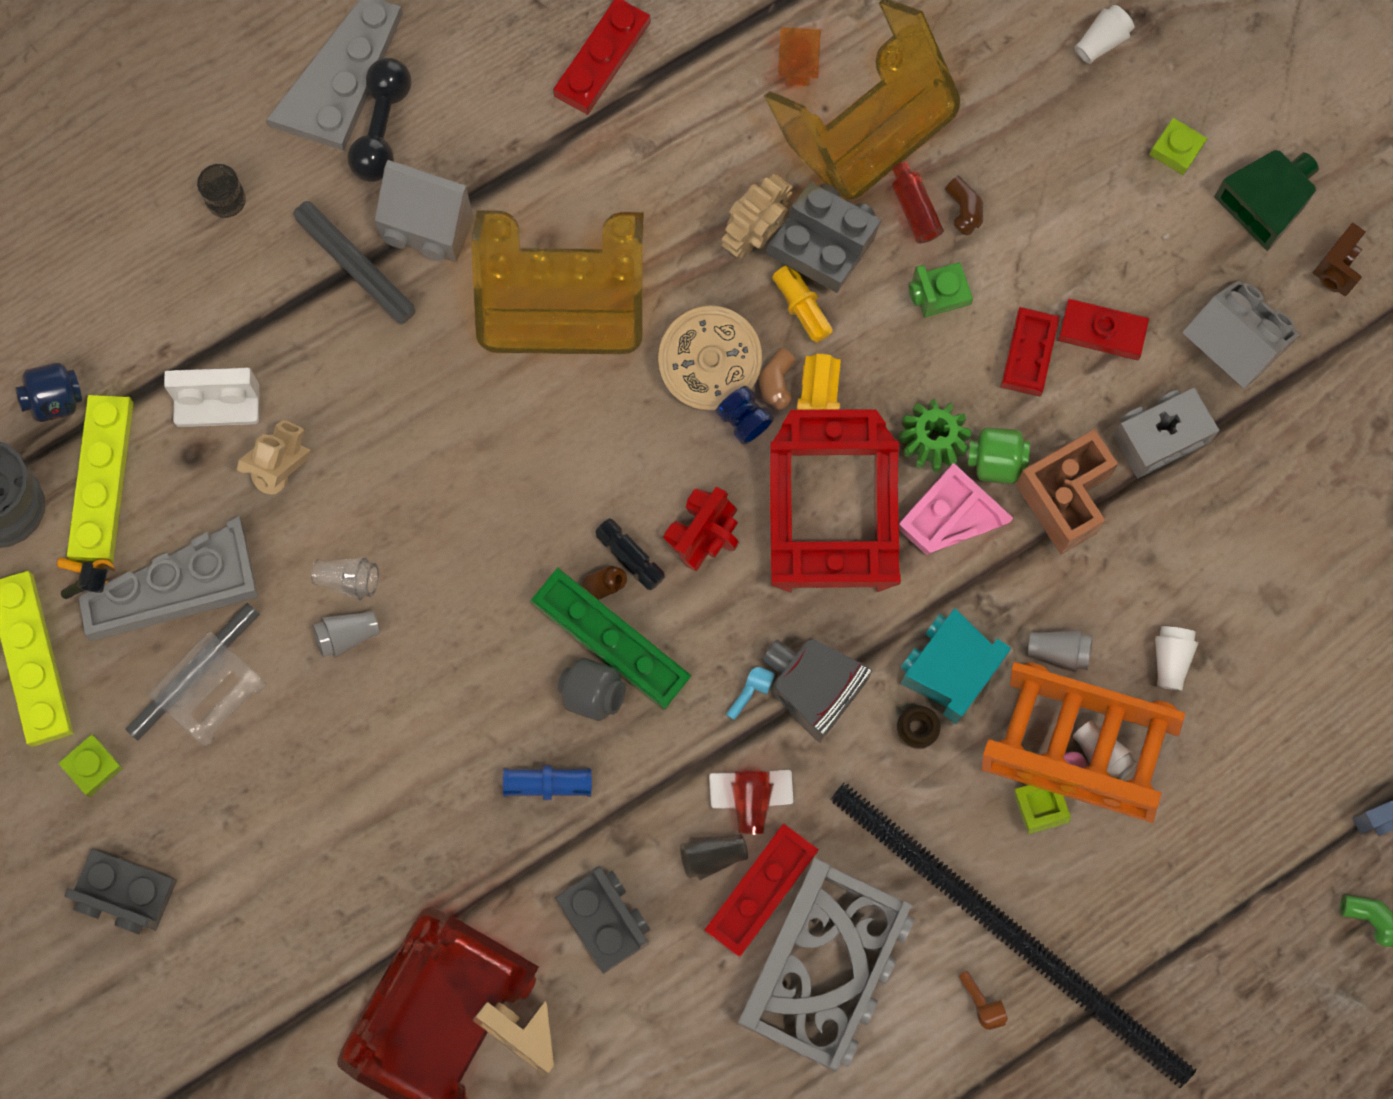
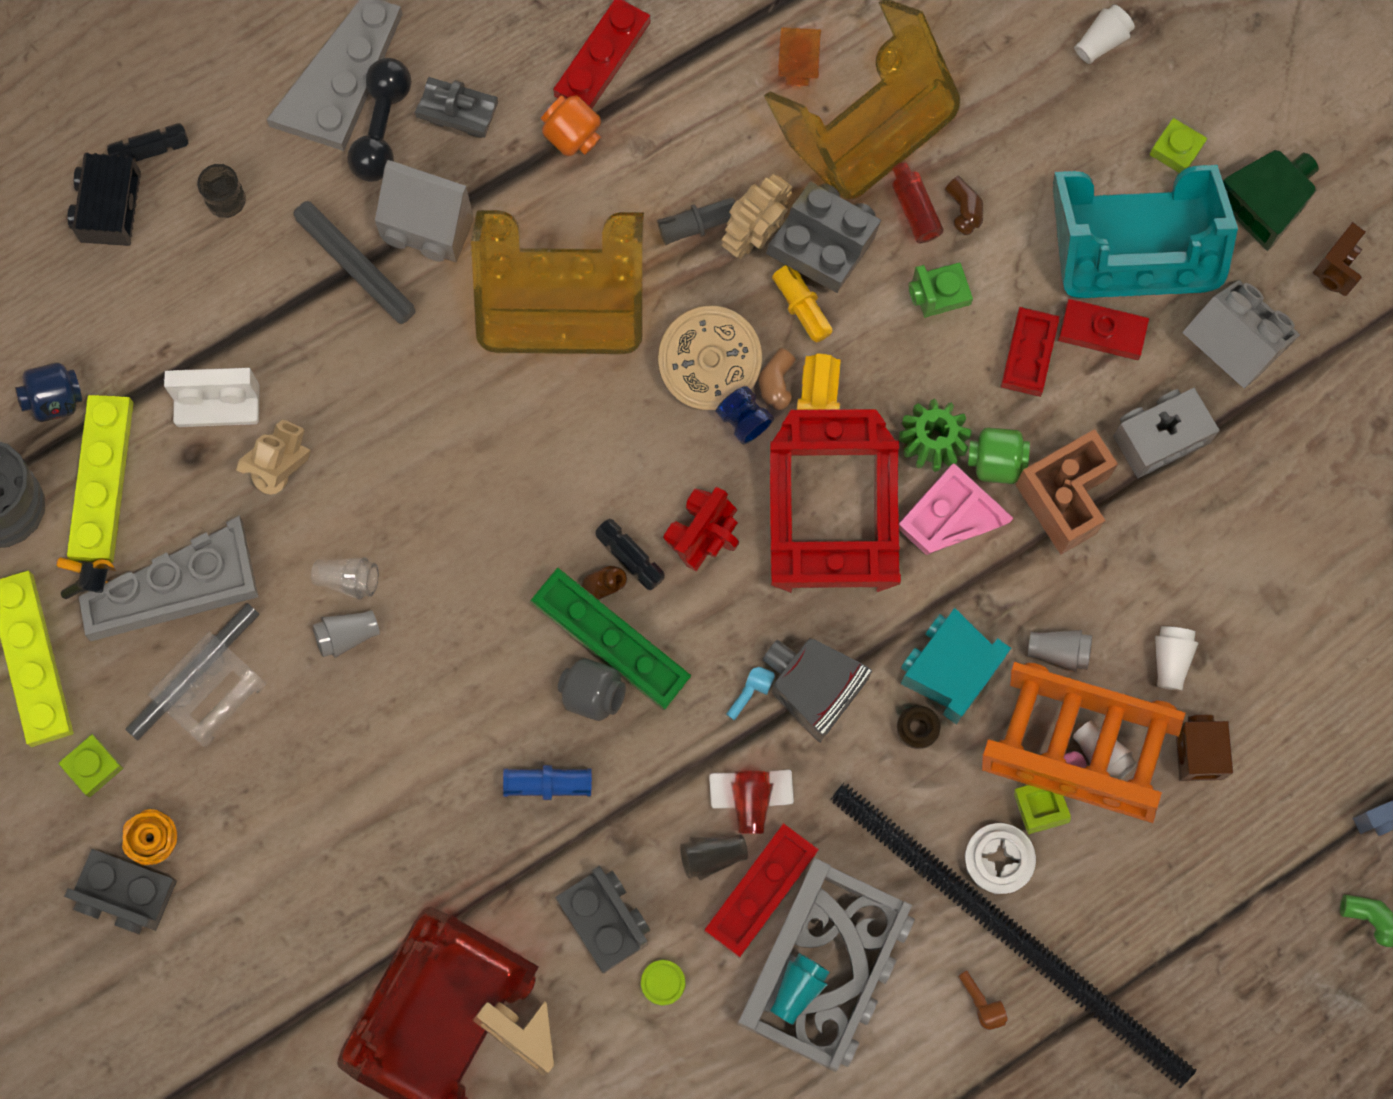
(105, 199): none -> black brick
(136, 832): none -> light orange plate
(151, 143): none -> black axle
(456, 107): none -> dark grey hips
(571, 125): none -> orange head
(663, 982): none -> lime piece
(694, 221): none -> dark grey axle
(800, 986): none -> teal cone
(1015, 845): none -> white gear
(1145, 239): none -> teal windscreen
(1204, 749): none -> reddish brown brick

